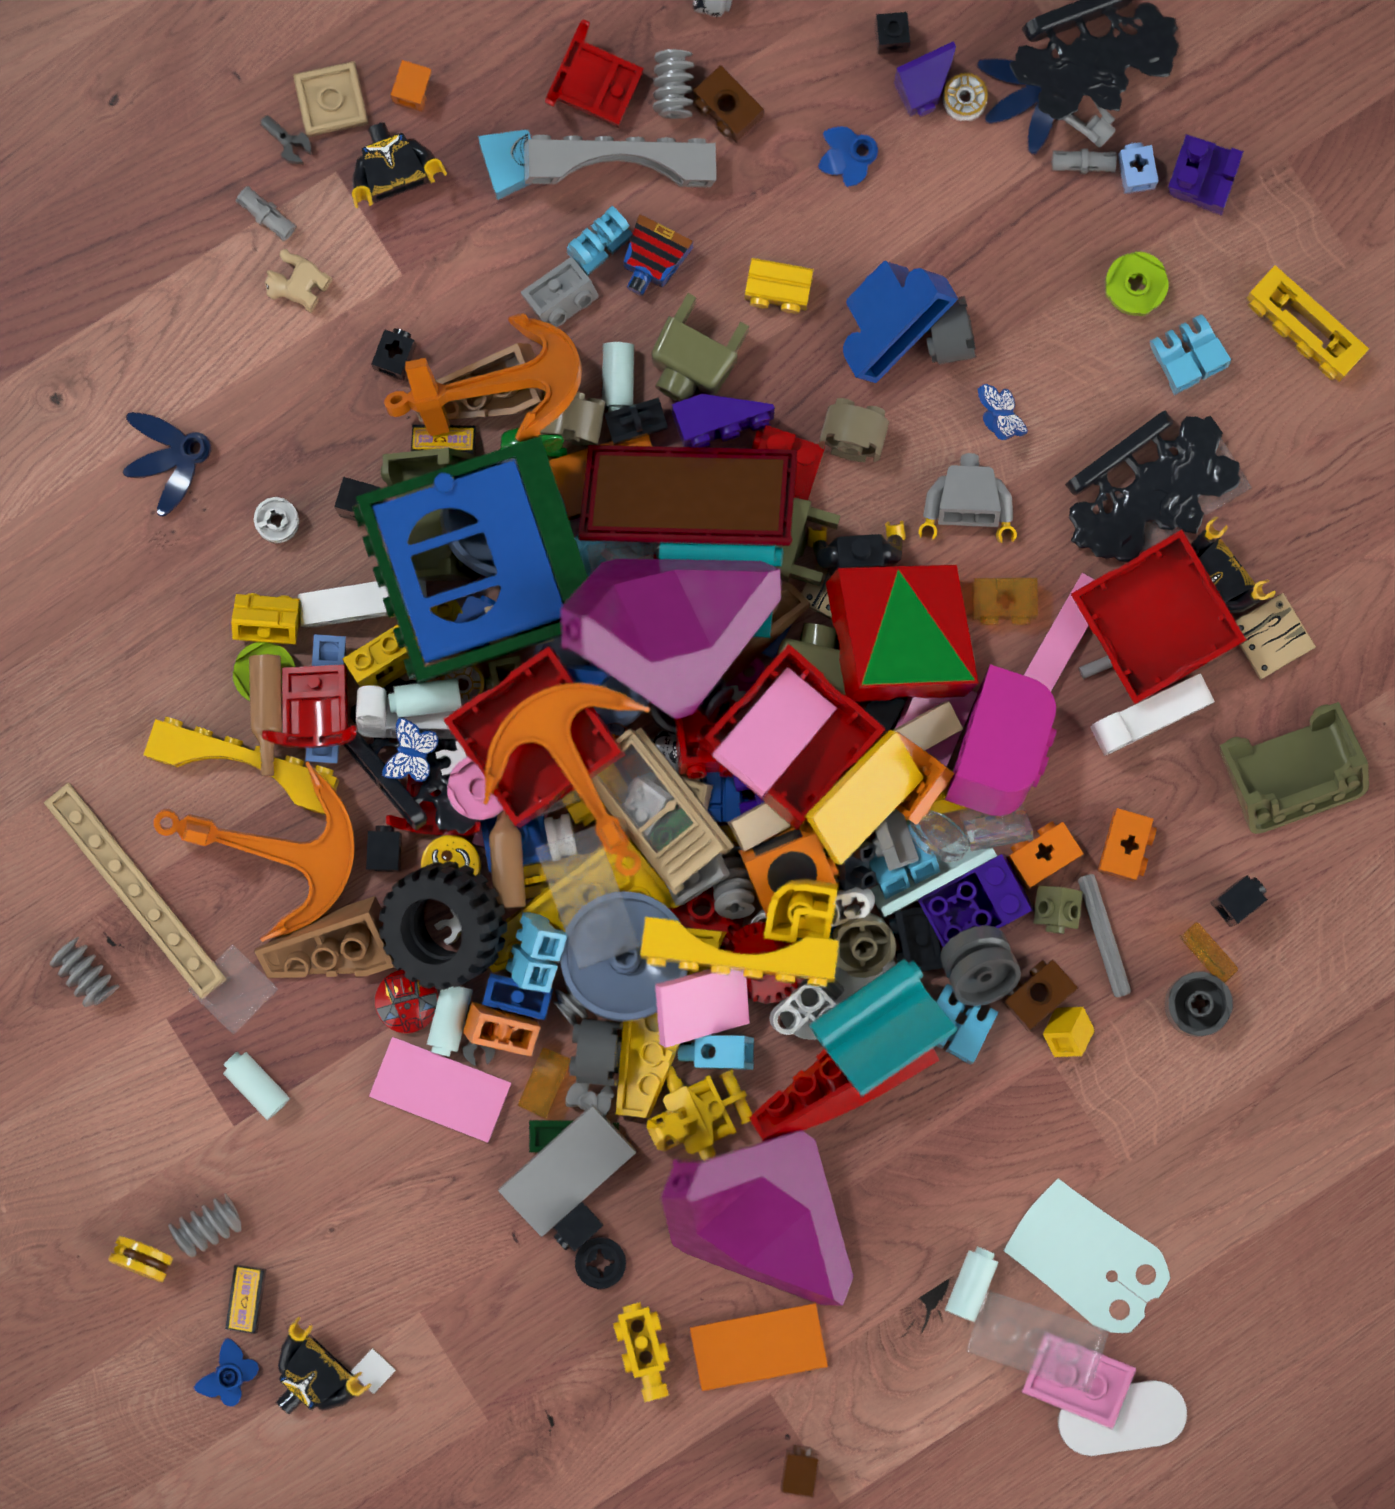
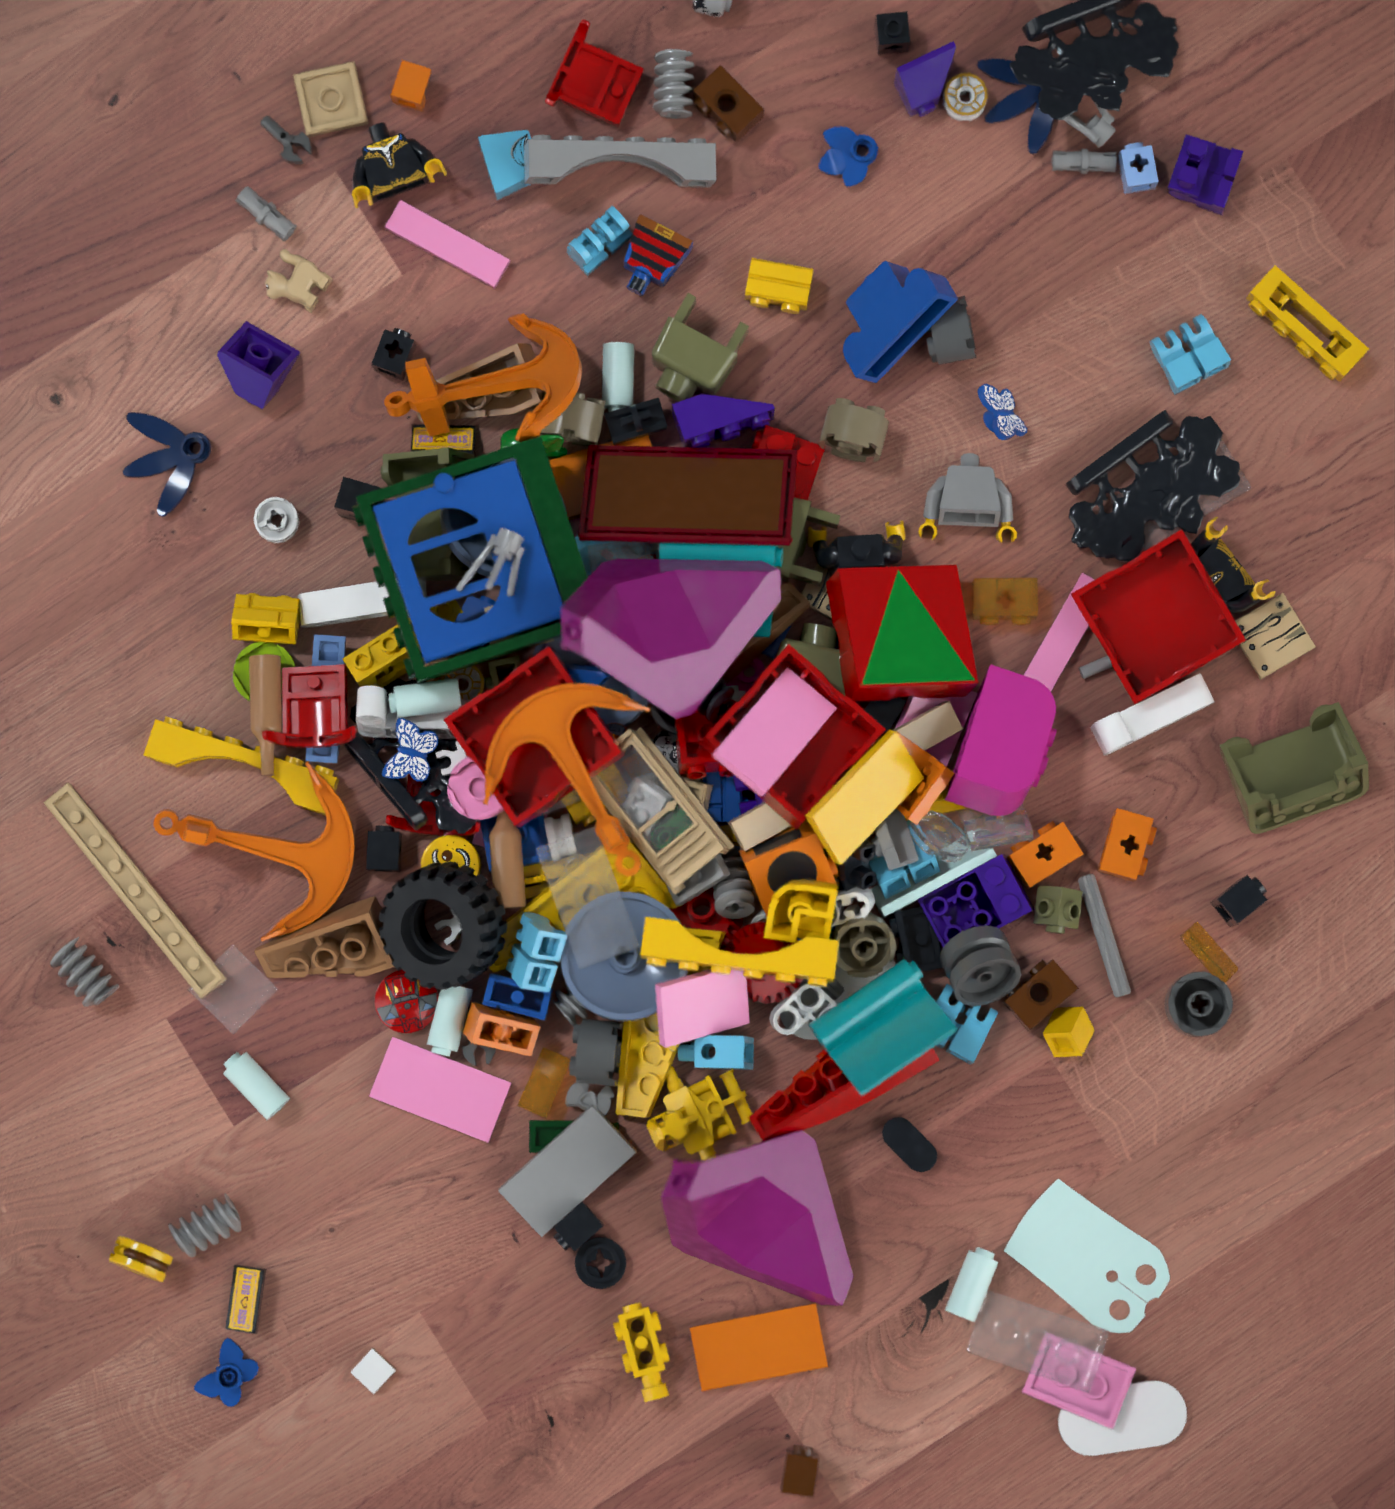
(256, 363): none -> dark purple slope
(313, 1374): torso -> none
(447, 244): none -> bright pink tile
(506, 545): none -> light grey plant
(560, 293): light grey bracket -> none
(909, 1144): none -> black tile
(1139, 301): lime plate -> none

